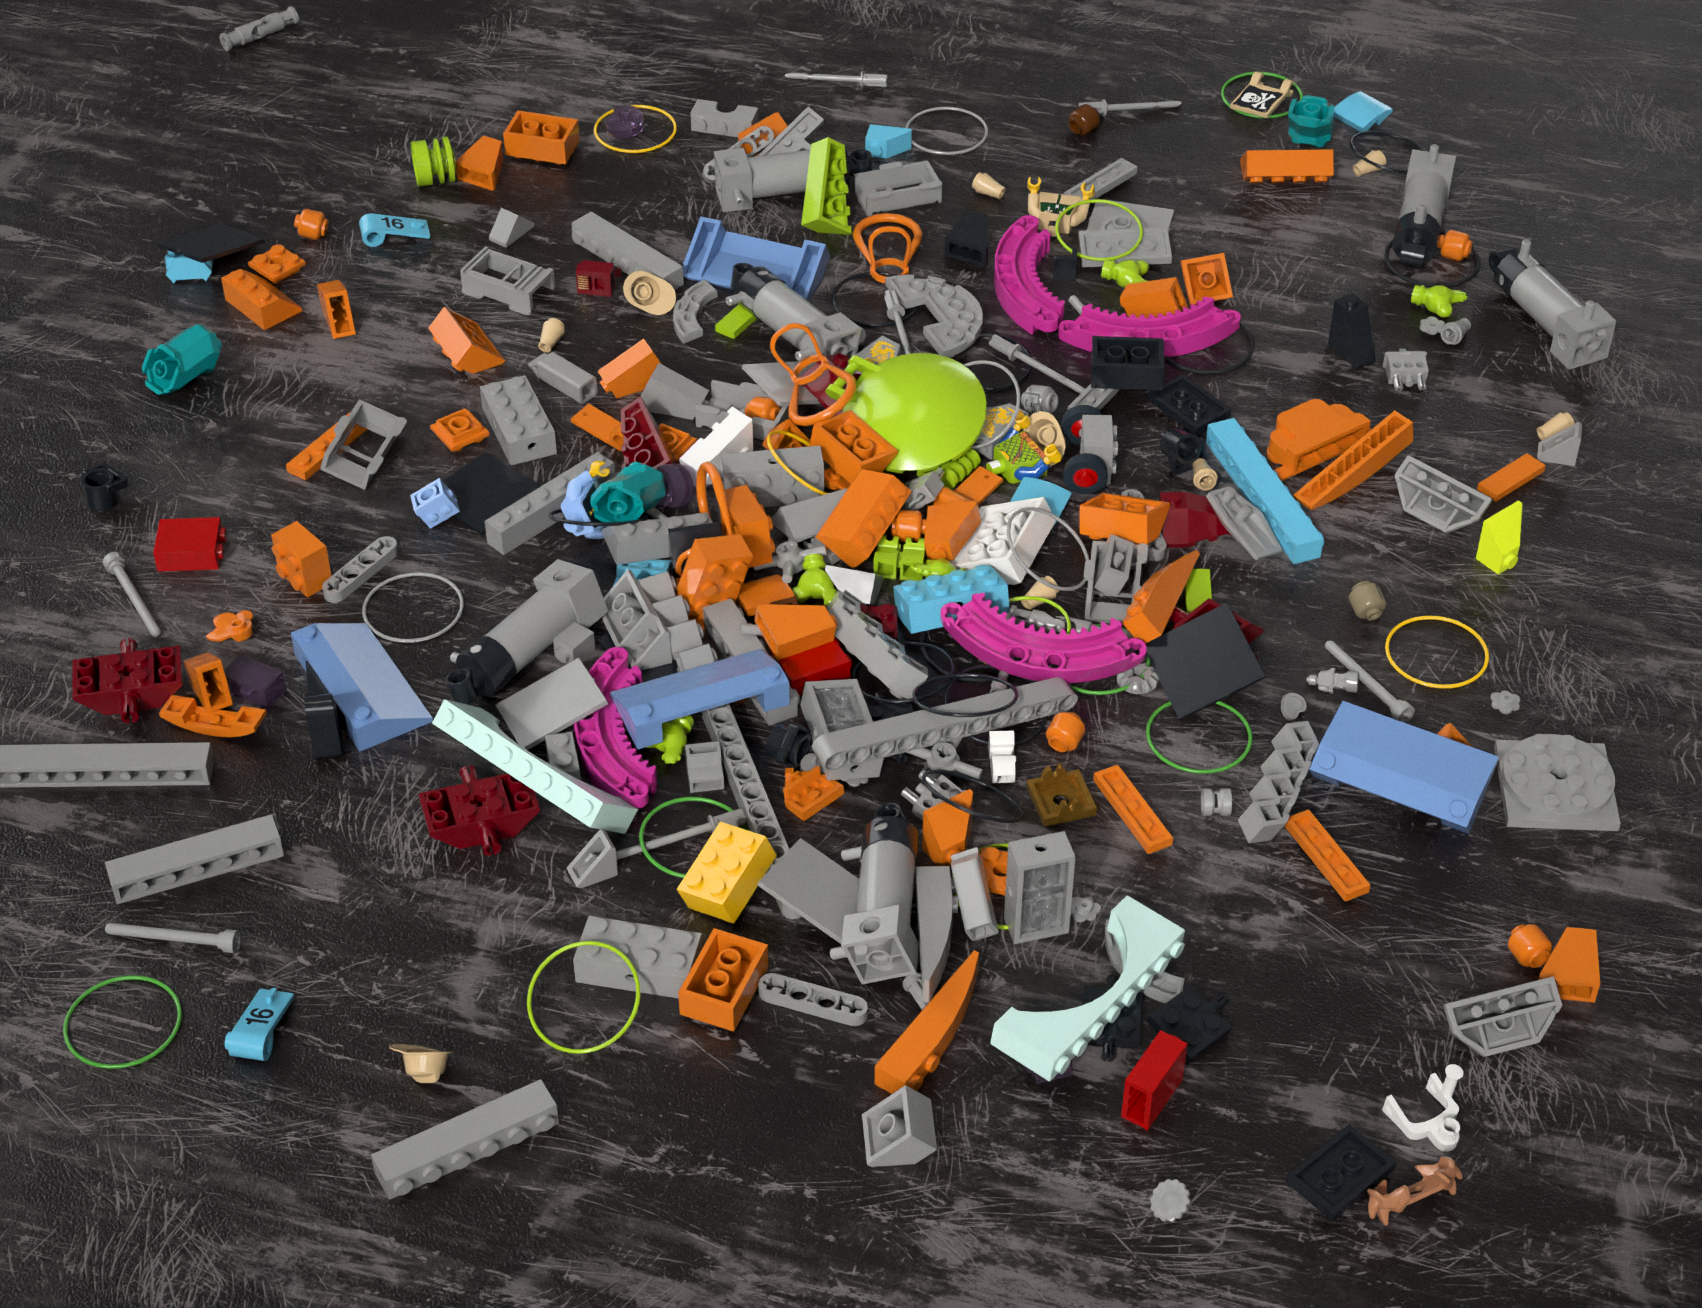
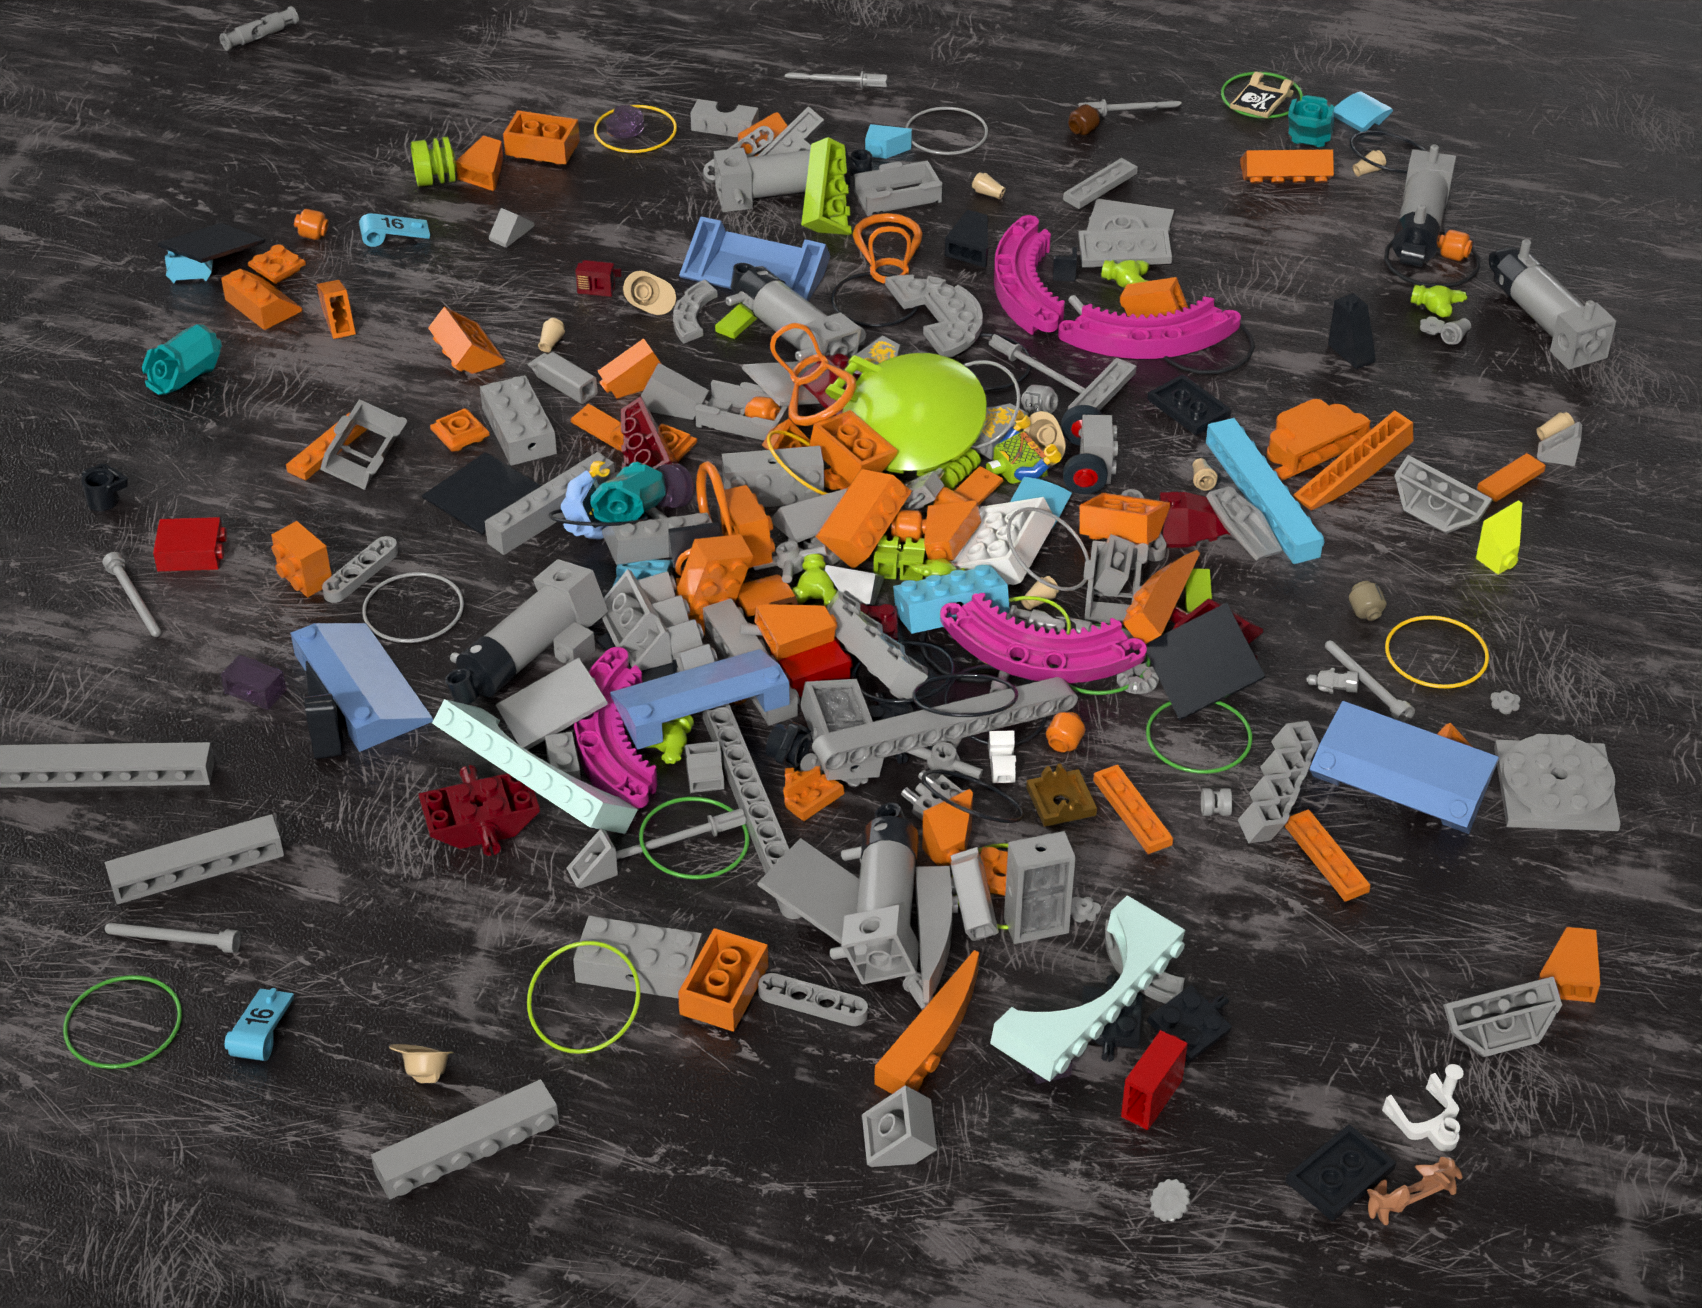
(127, 680): dark red slope -> none
(208, 681): orange slope -> none
(220, 723): orange slope -> none
(232, 626): orange plate -> none
(434, 503): light blue head -> none
(519, 294): light grey piece -> none
(623, 249): light grey brick -> none
(726, 872): yellow brick -> none
(729, 436): white wedge -> none
(896, 312): light grey piece -> none
(1049, 206): tan torso -> none
(1099, 201): lime piece -> none
(1127, 363): black brick -> none
(1182, 447): black piece -> none
(1206, 278): orange slope -> none
(1291, 705): light grey piece -> none
(1406, 368): light grey piece -> none
(1529, 945): orange head -> none

